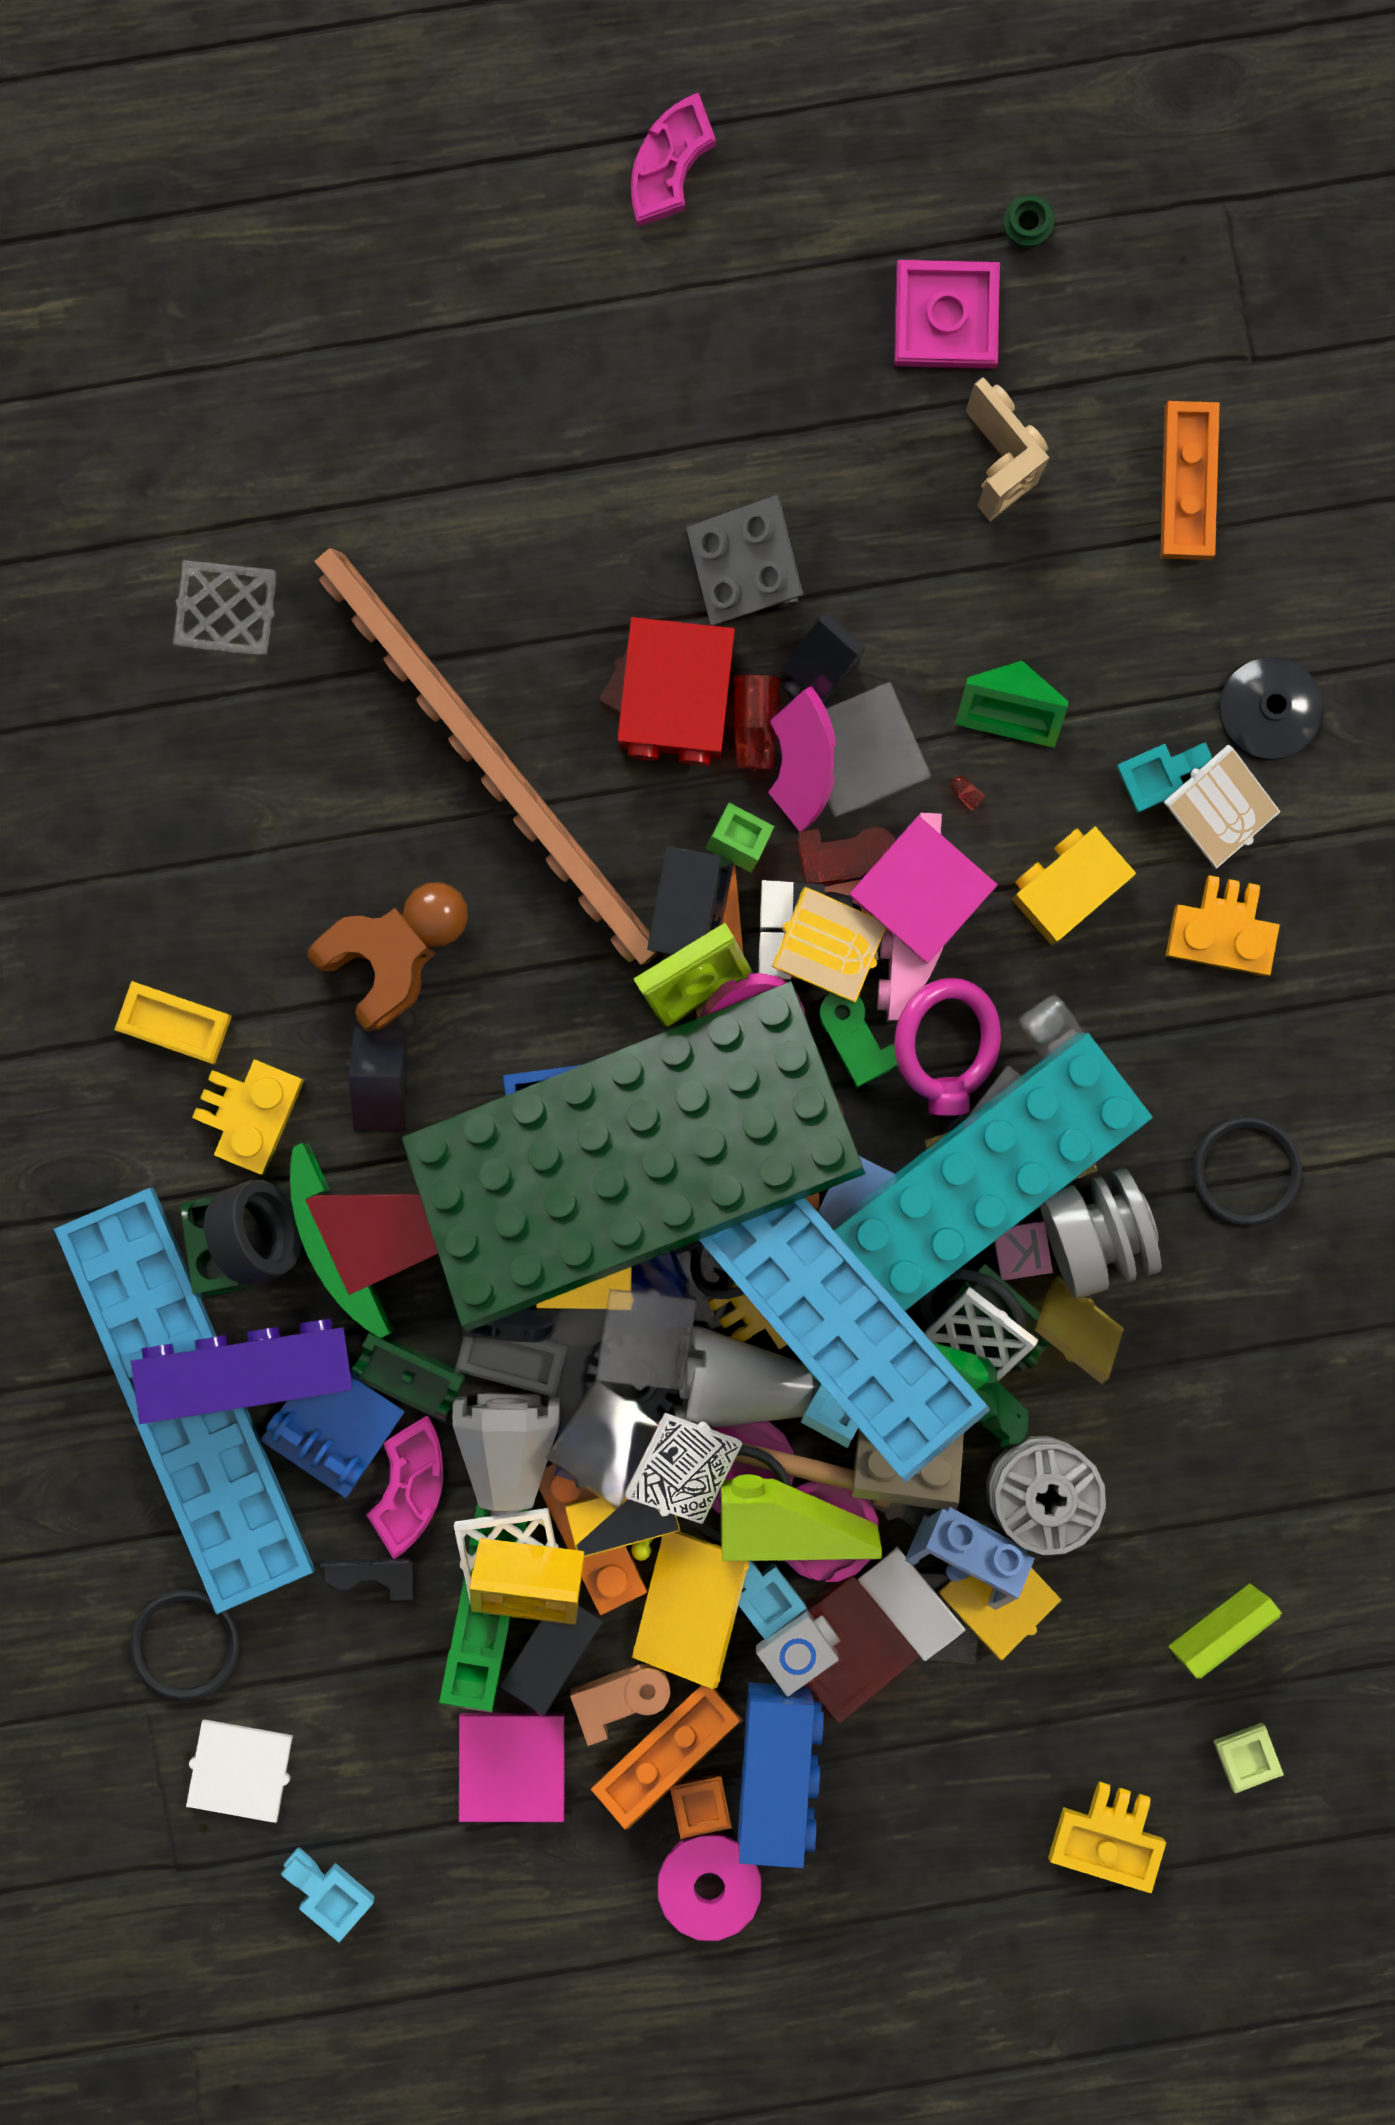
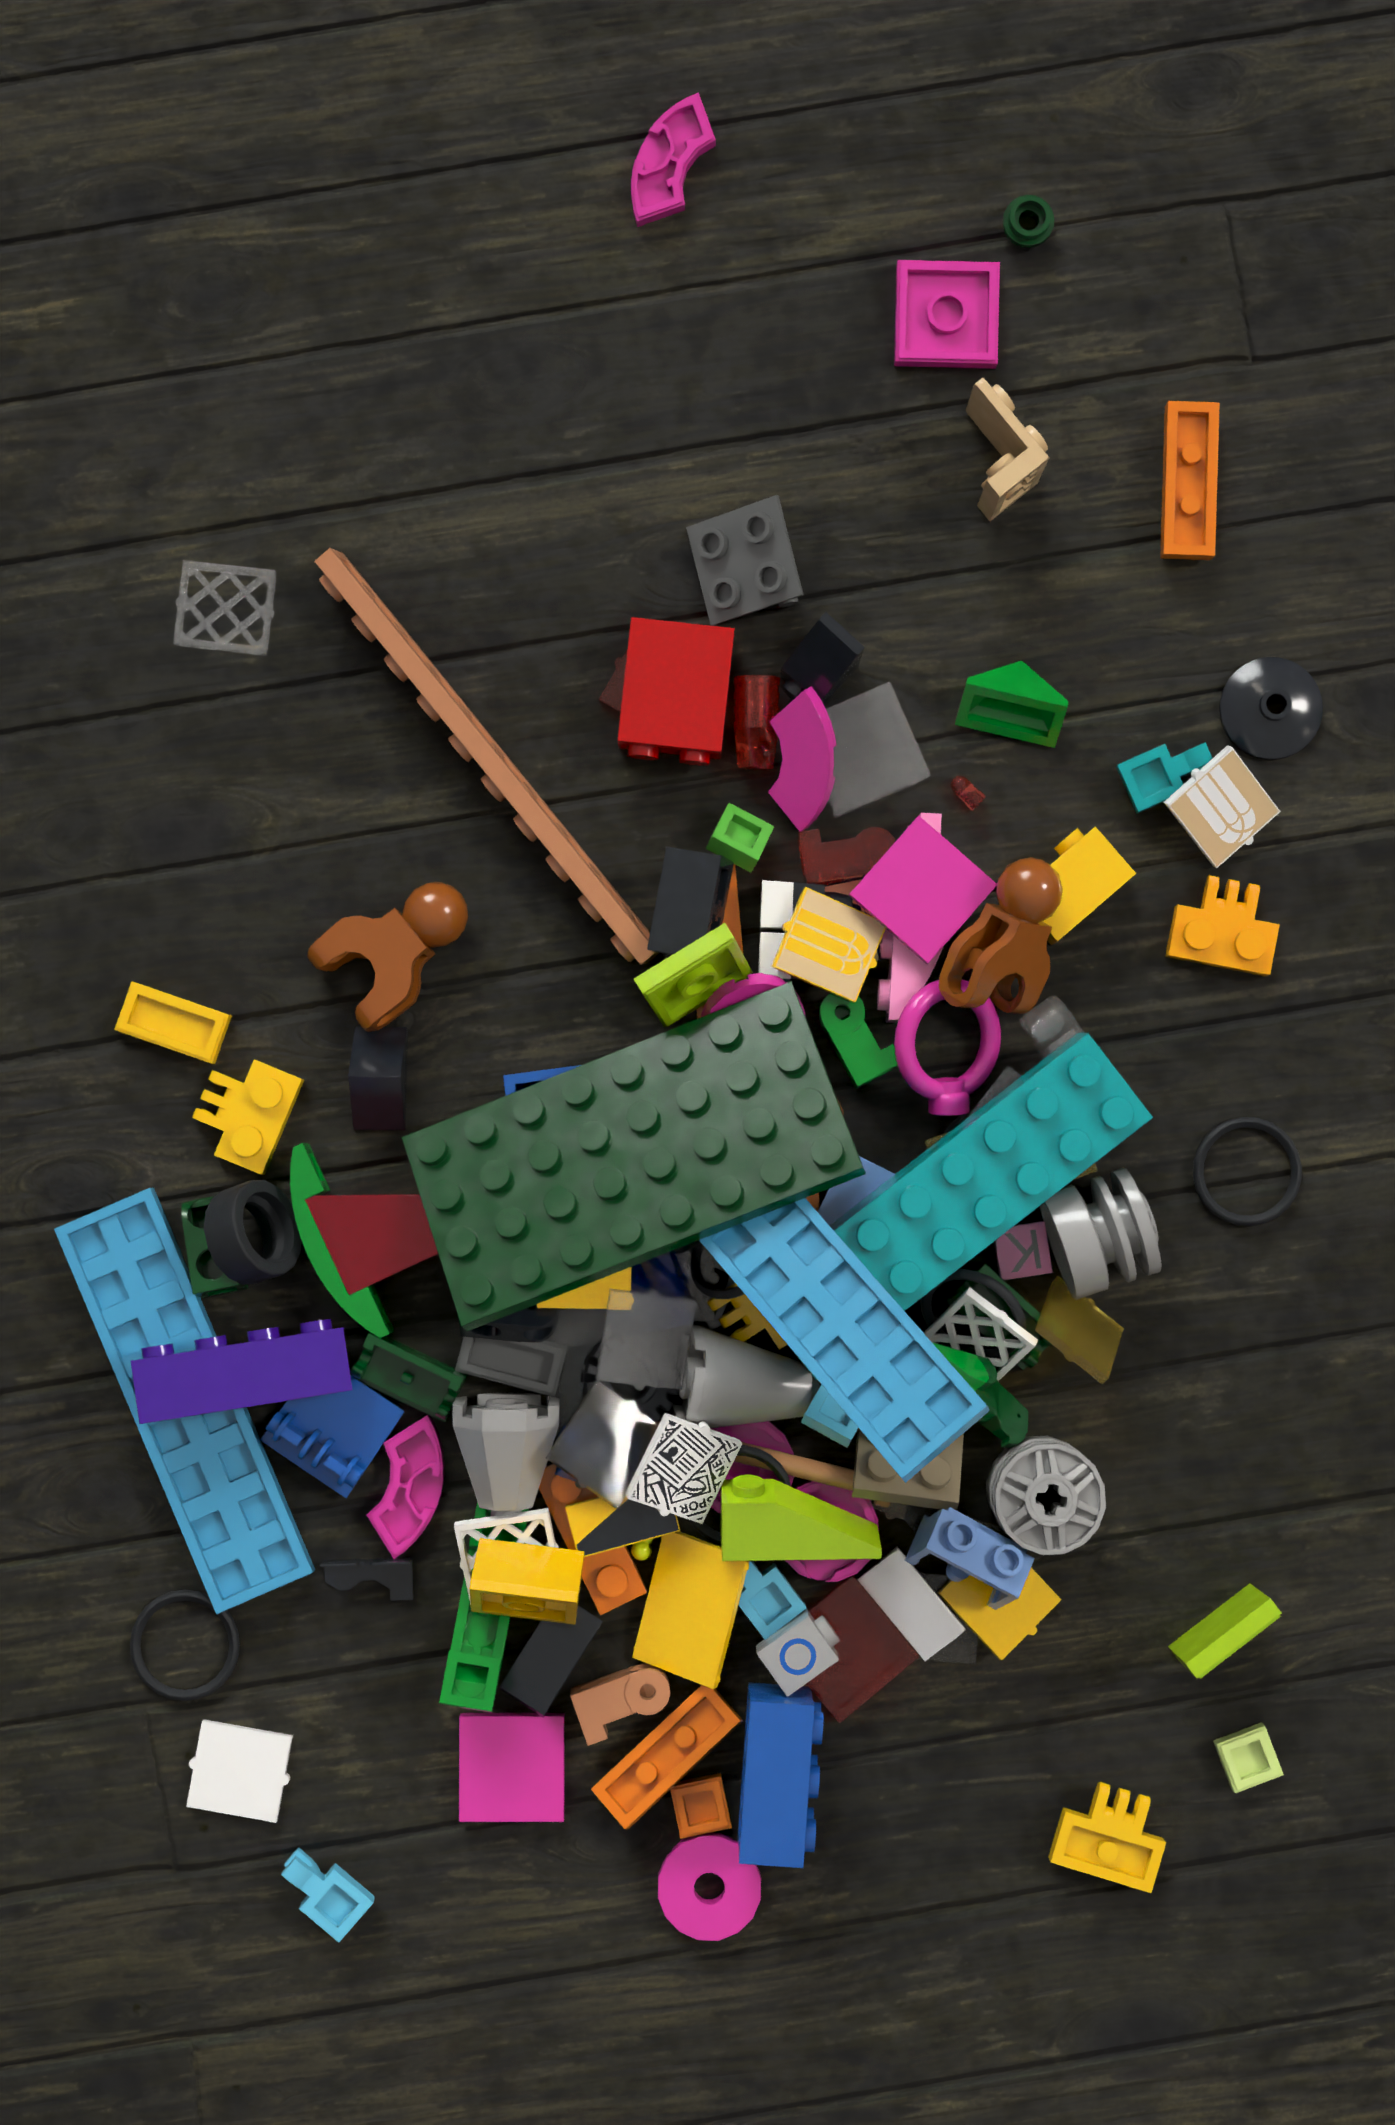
(1006, 942): none -> dark orange piece

